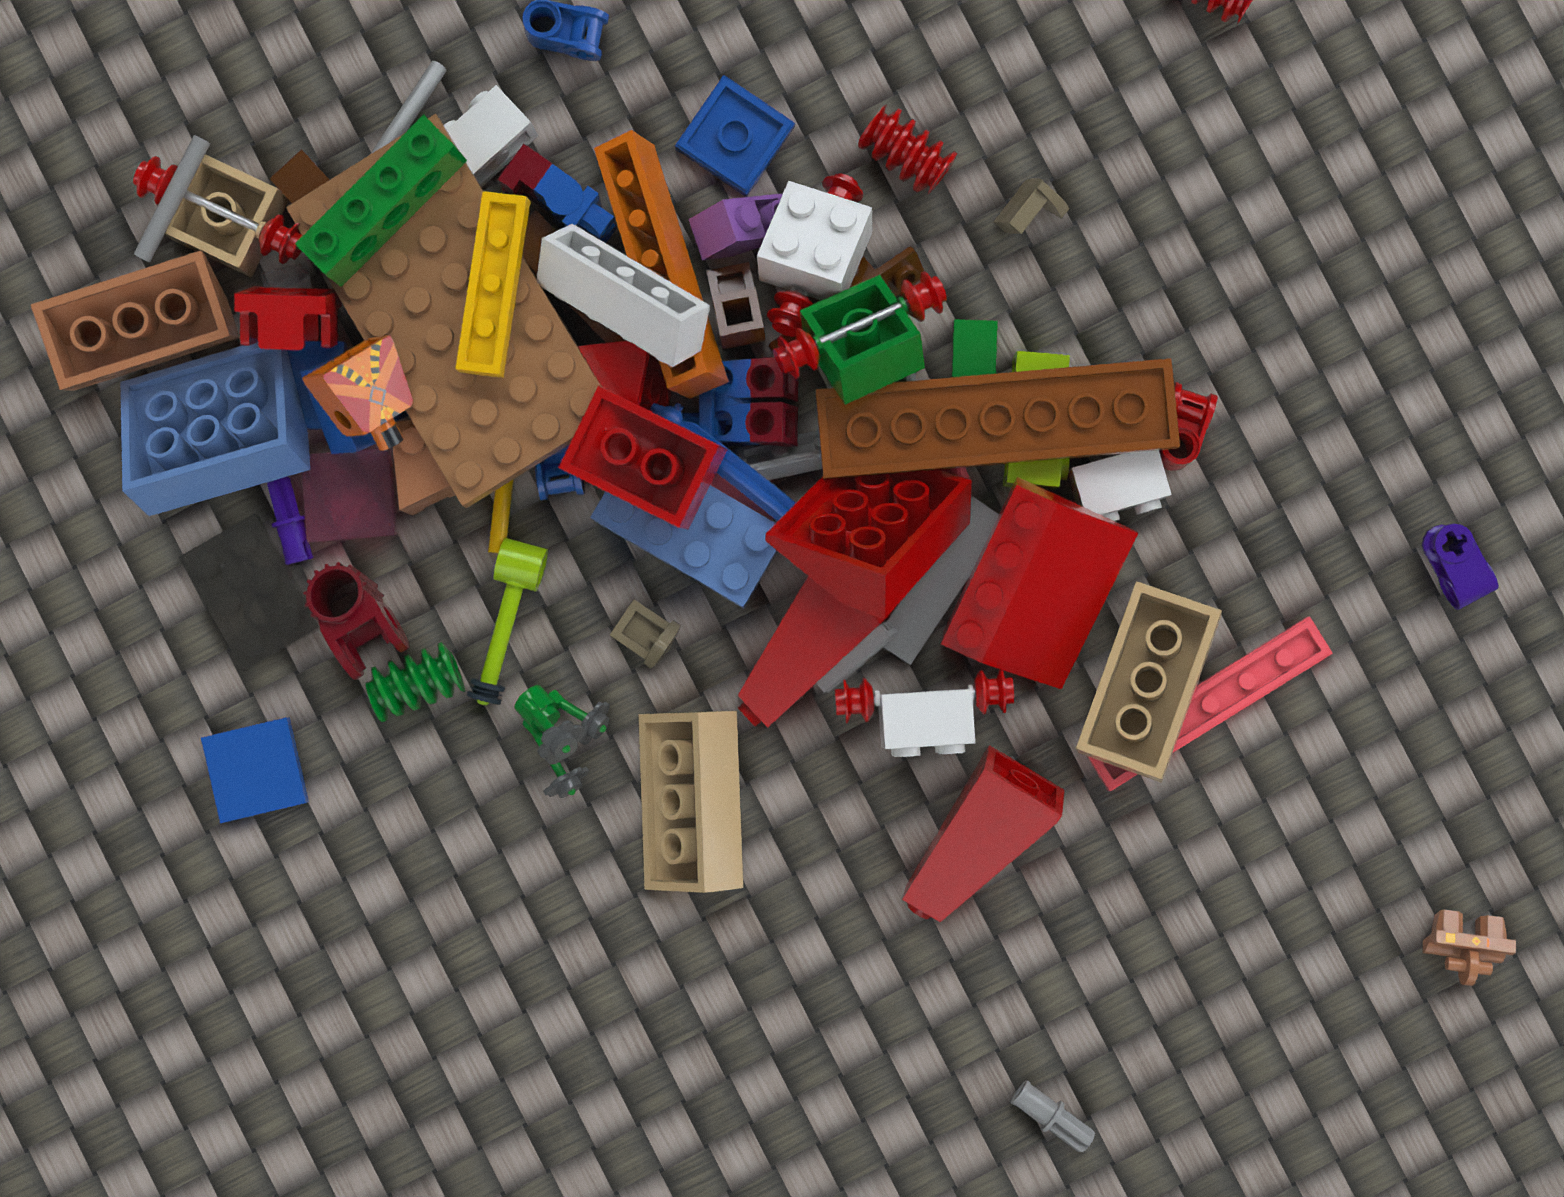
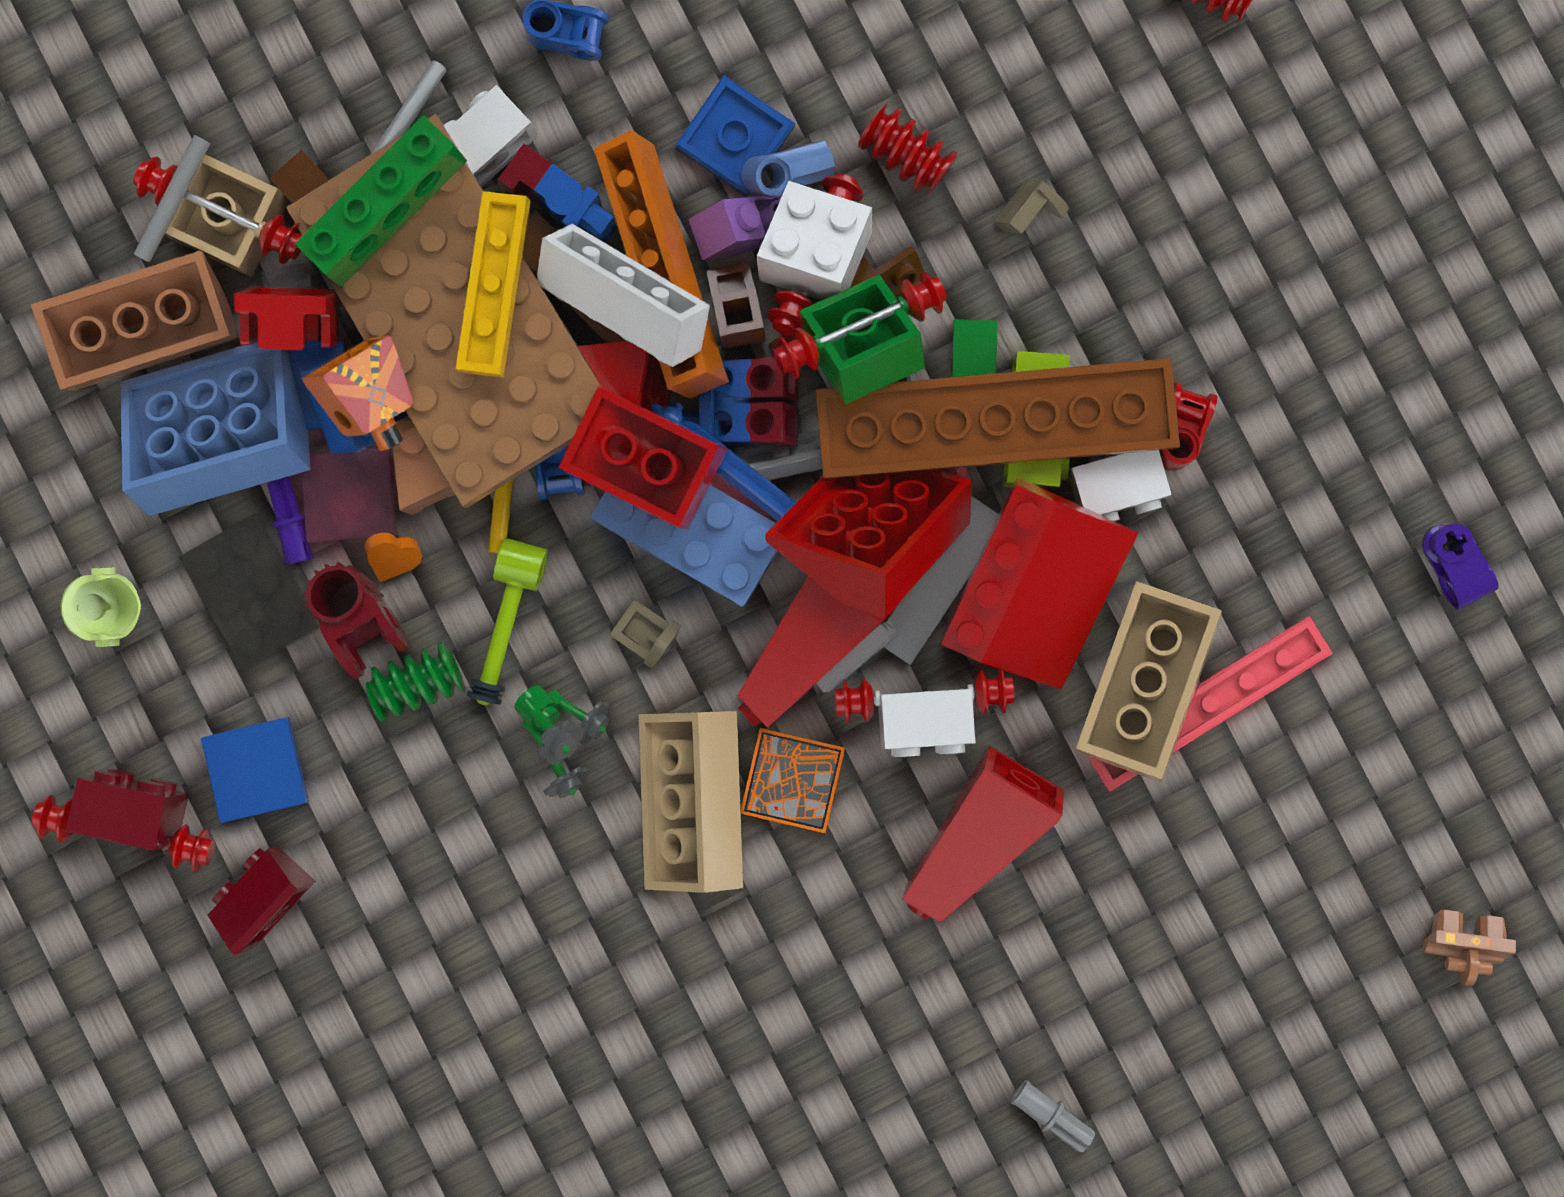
(101, 607): none -> yellowish green cap
(127, 813): none -> dark red brick
(259, 899): none -> dark red slope
(392, 555): none -> orange tile
(792, 780): none -> tile
(799, 165): none -> medium blue piece

